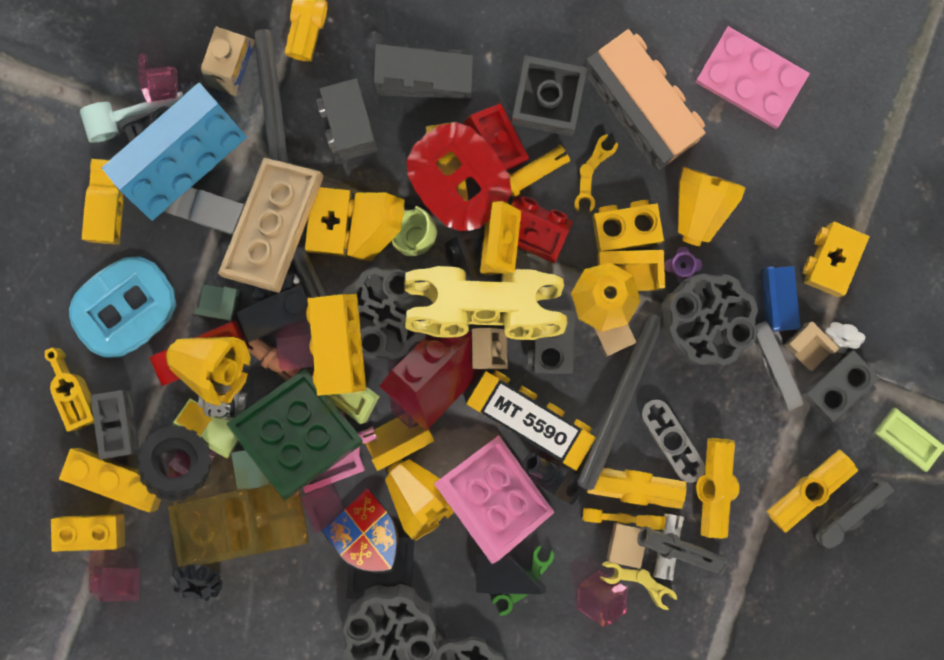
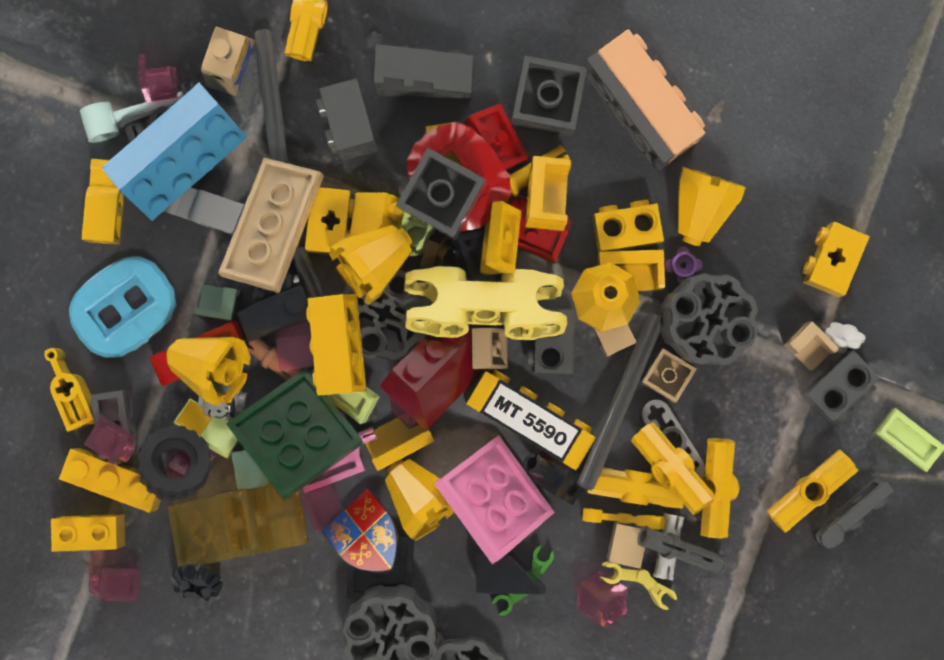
(111, 441): none -> clear pink bracket
(371, 260): none -> yellow cone
(436, 251): none -> dark brown plate
(441, 193): none -> dark grey brick
(547, 193): none -> yellow panel
(587, 170): yellow piece -> none
(668, 375): none -> tan piece
(673, 468): none -> yellow piece
(752, 77): bright pink plate -> none
(777, 368): light grey beam -> none
(780, 298): blue panel -> none

